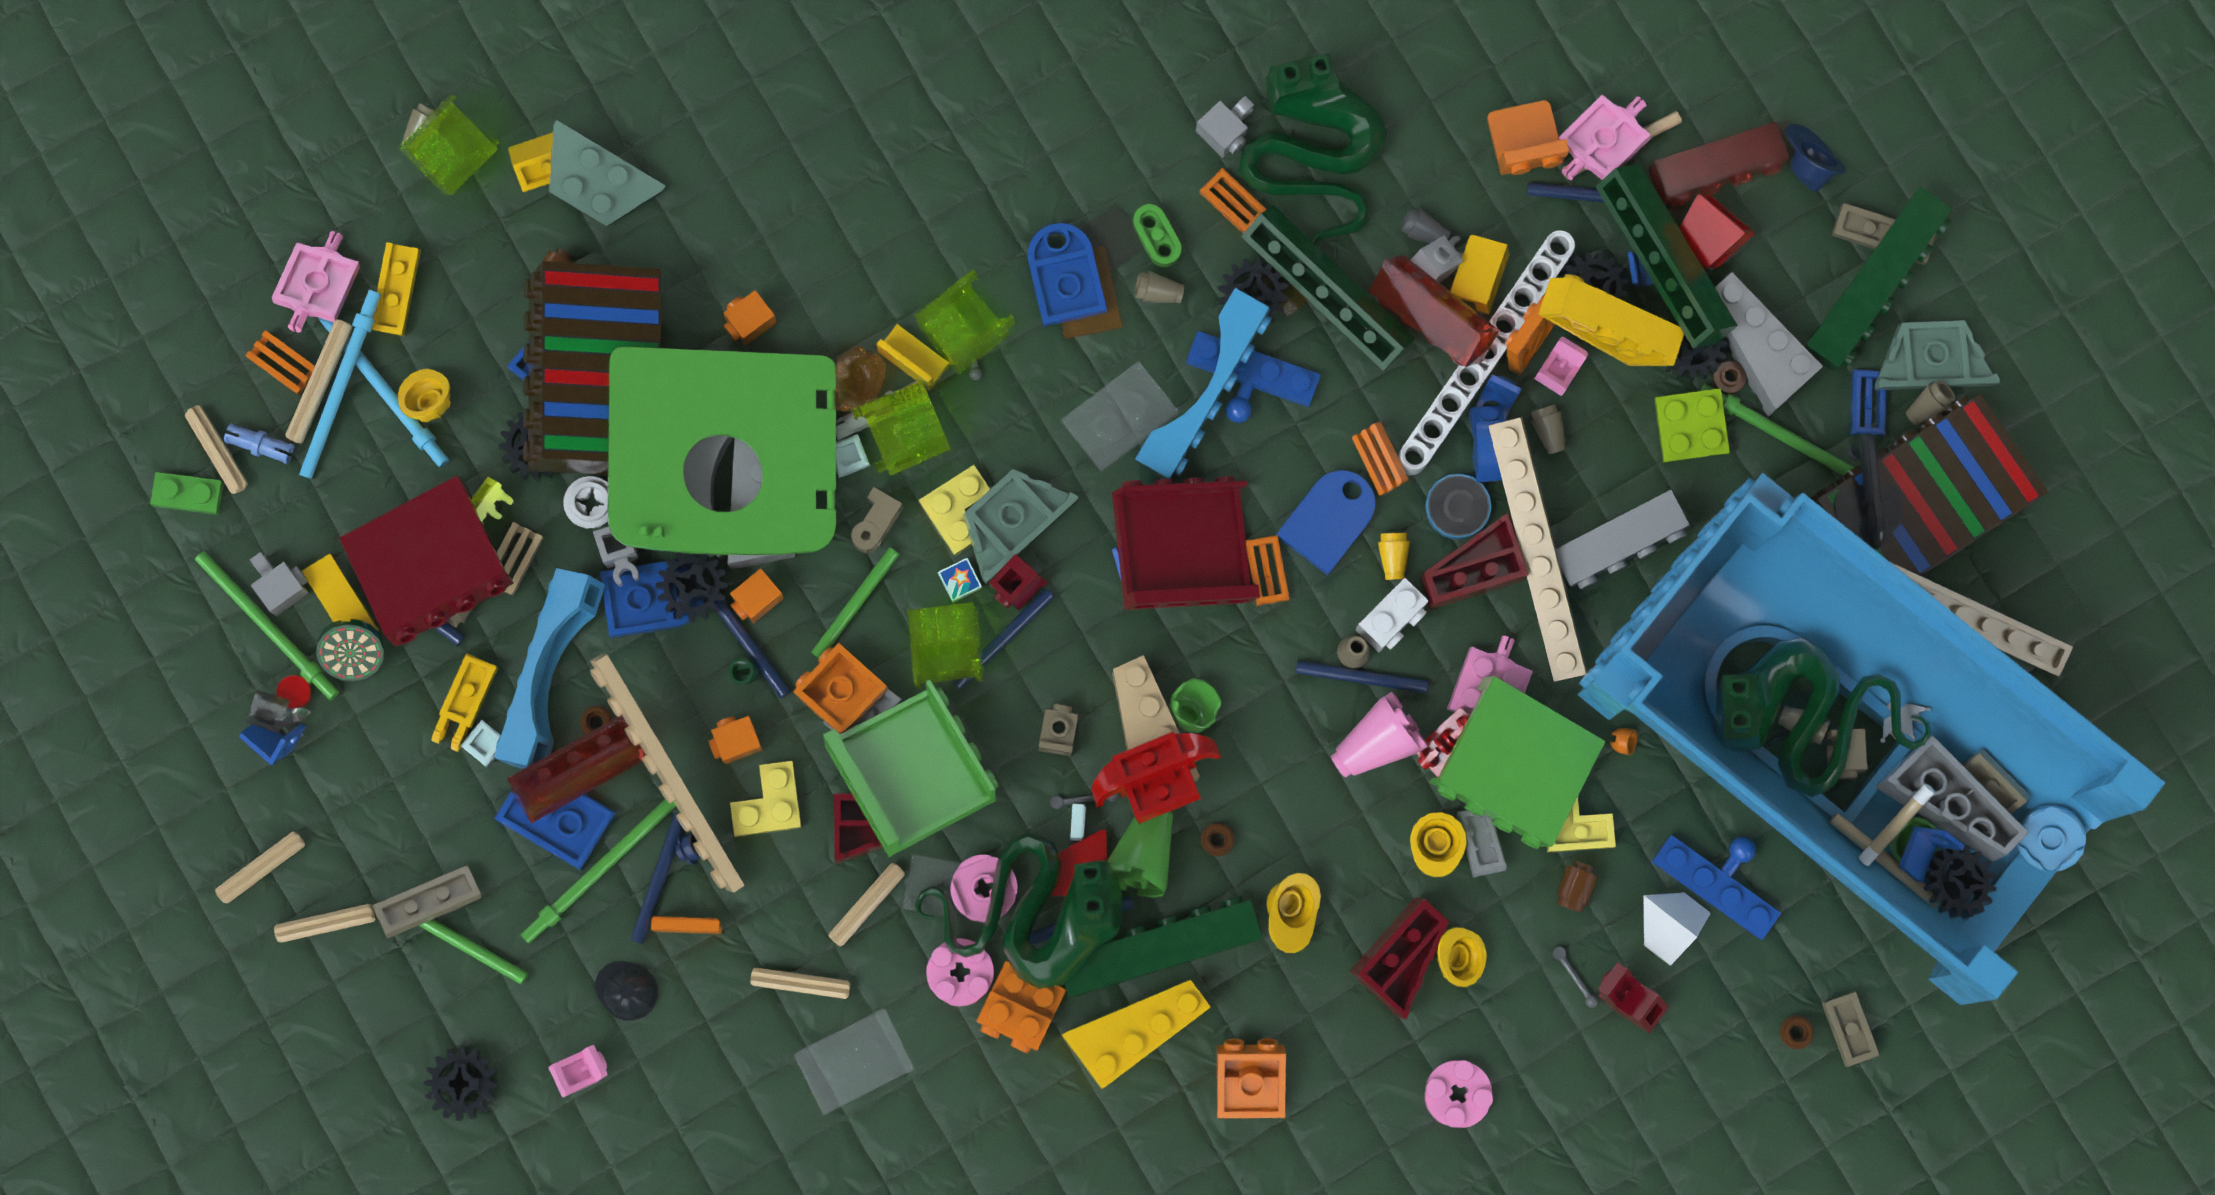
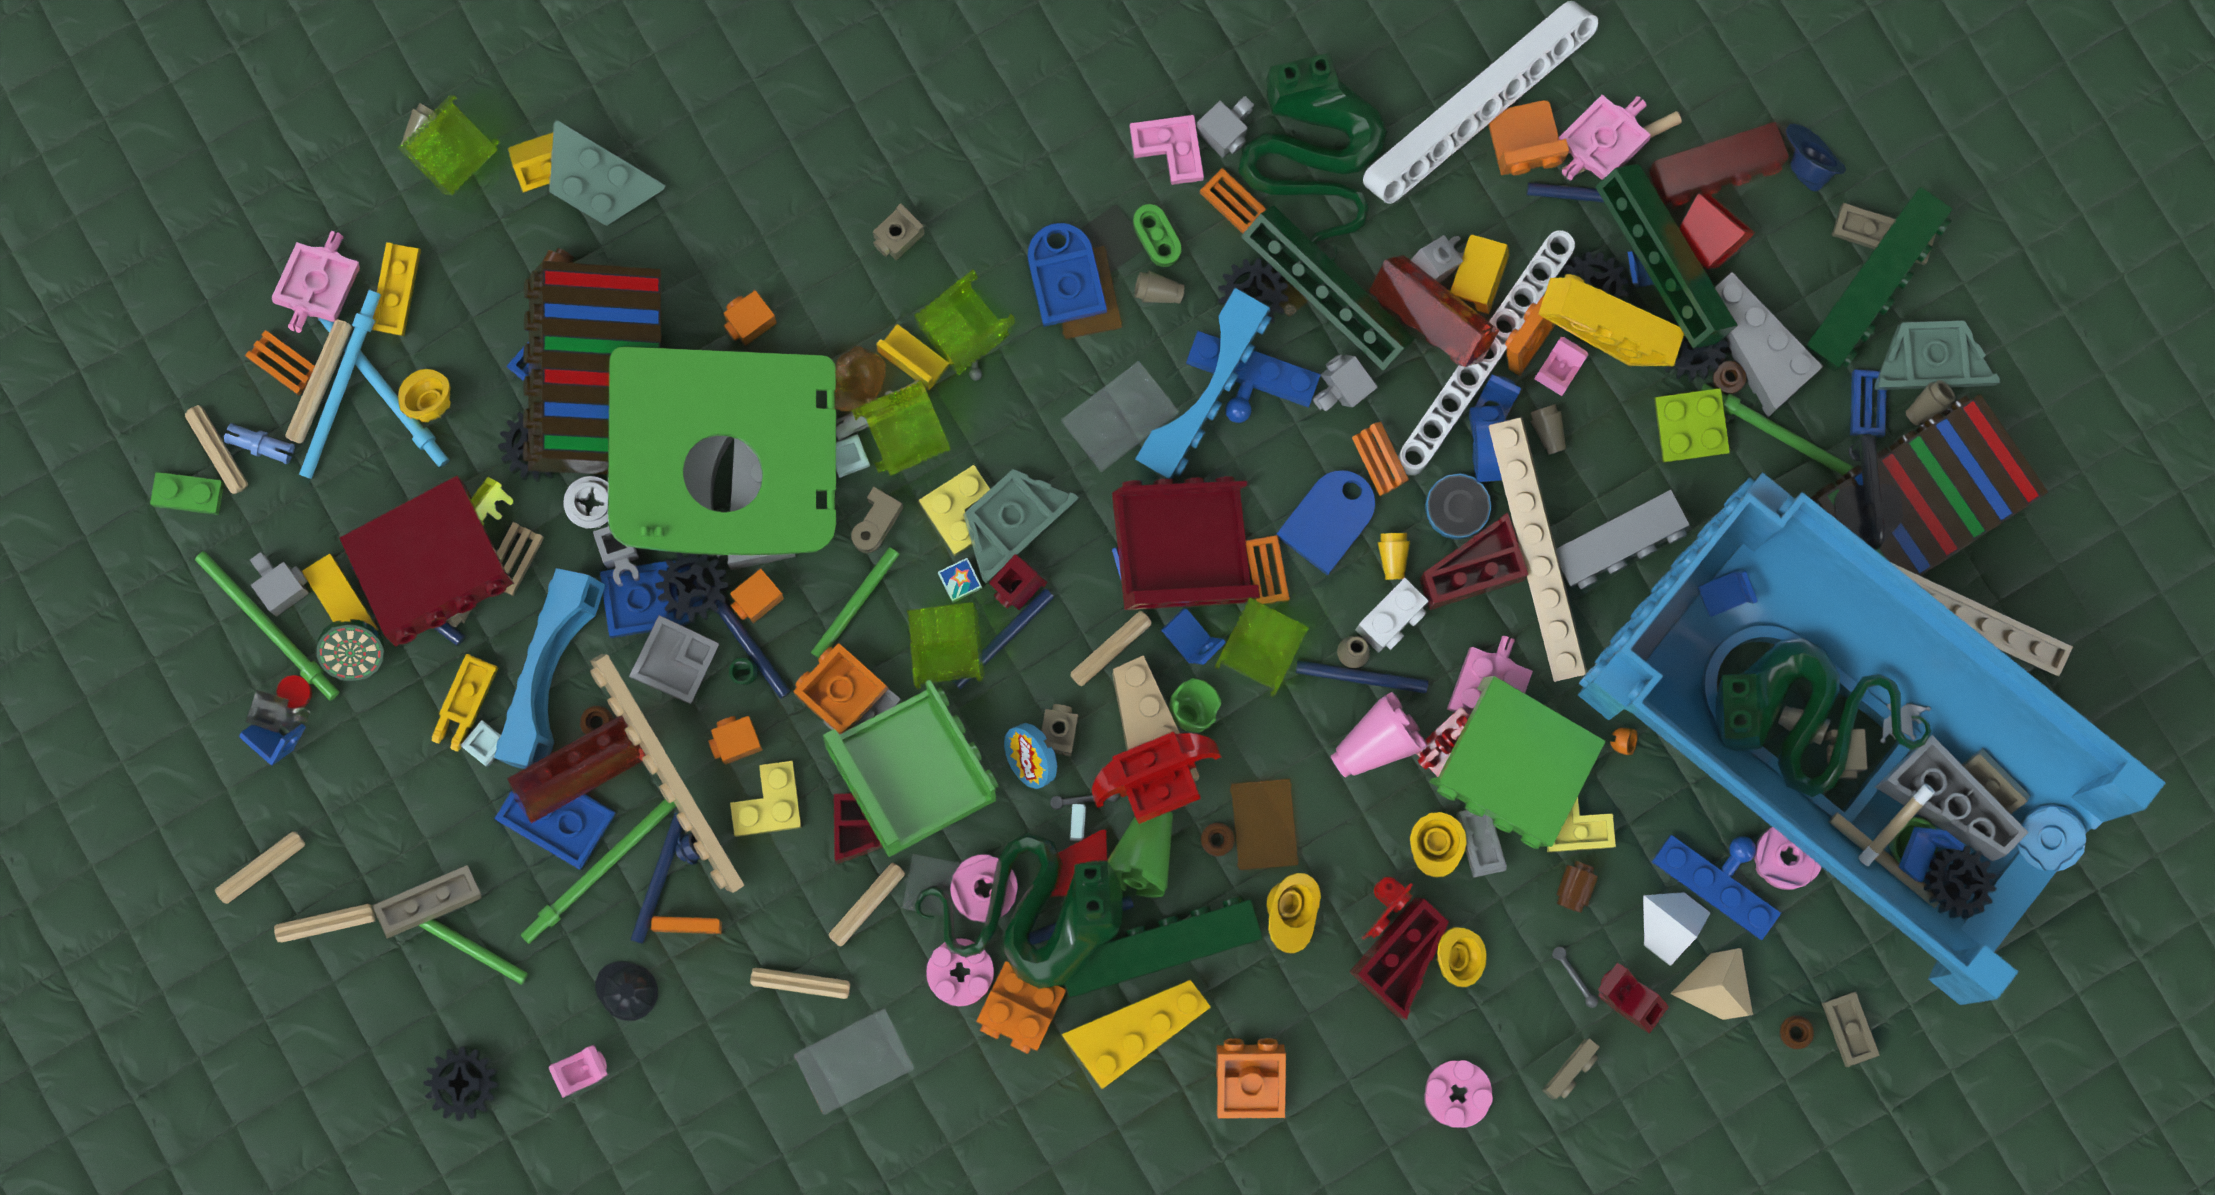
(674, 659): none -> light grey plate
(897, 245): none -> dark tan brick
(1029, 756): none -> tile
(1111, 648): none -> tan axle
(1174, 138): none -> bright pink plate
(1191, 638): none -> blue bracket
(1262, 645): none -> clear neon green piece
(1264, 824): none -> clear orange piece
(1346, 383): none -> light grey brick
(1394, 897): none -> red hinge
(1422, 227): dark grey cone -> none
(1480, 102): none -> white beam
(1581, 1059): none -> dark tan plate
(1718, 986): none -> tan slope
(1727, 592): none -> blue bracket
(1772, 867): none -> bright pink plate

